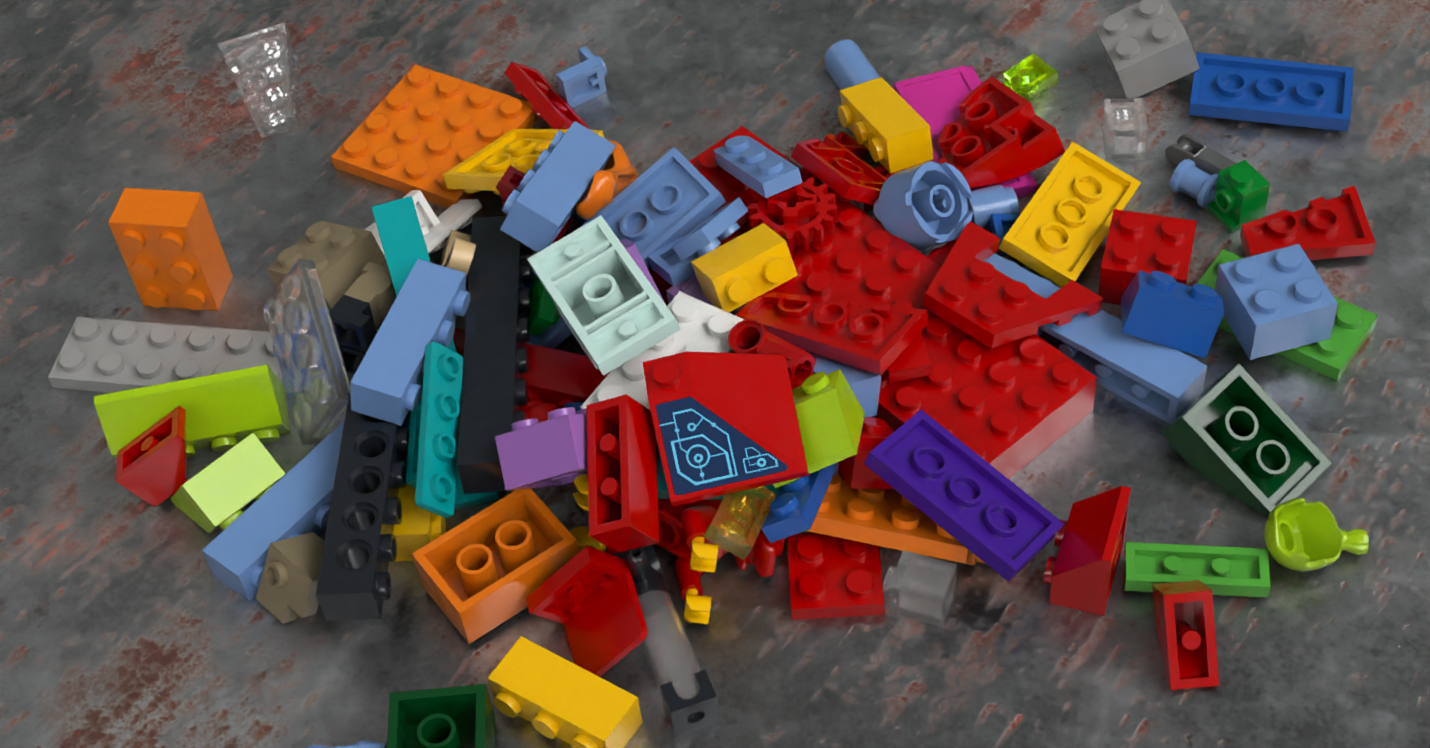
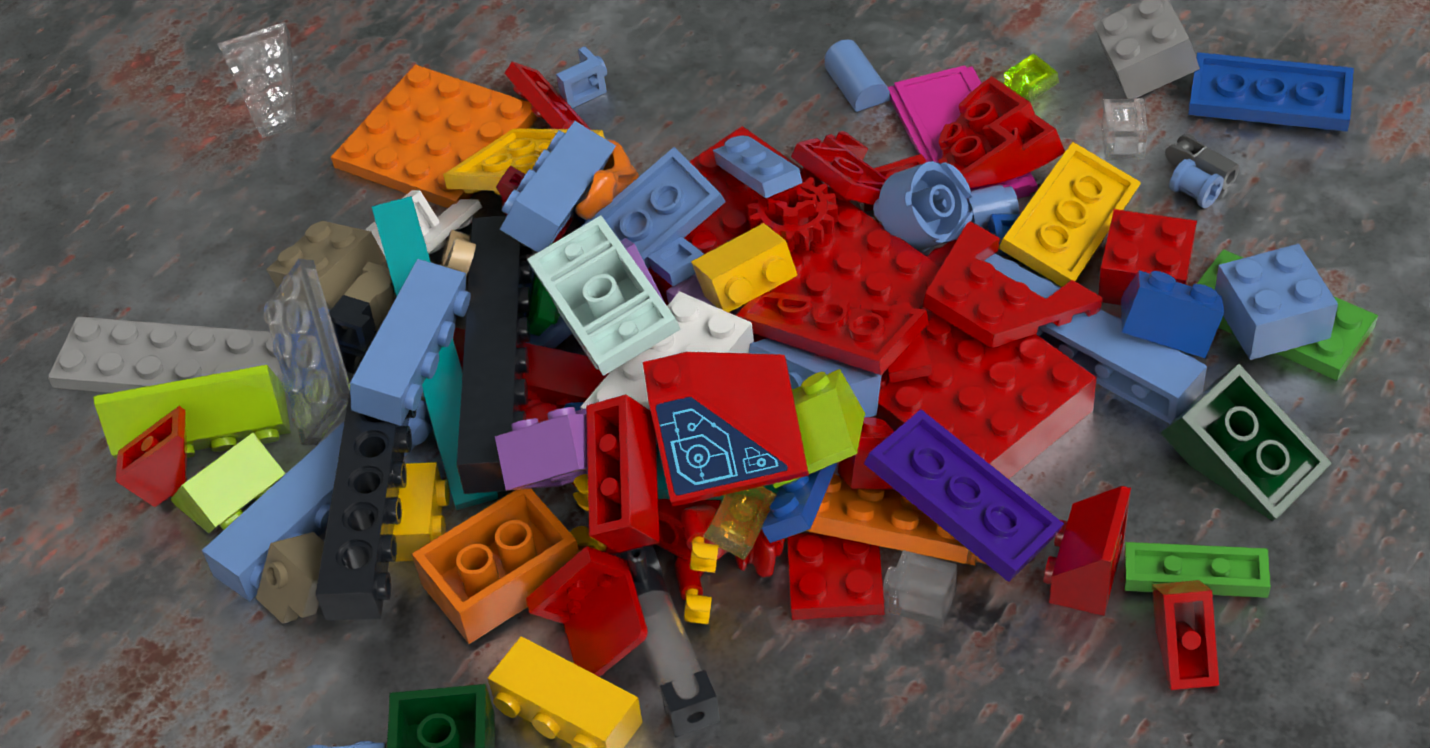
(171, 248): orange brick -> none
(436, 432): teal bracket -> none
(712, 230): medium blue plate -> none
(753, 338): red piece -> none
(885, 125): yellow brick -> none
(1239, 196): green brick -> none
(1308, 537): lime hair -> none
(1322, 229): red wing -> none

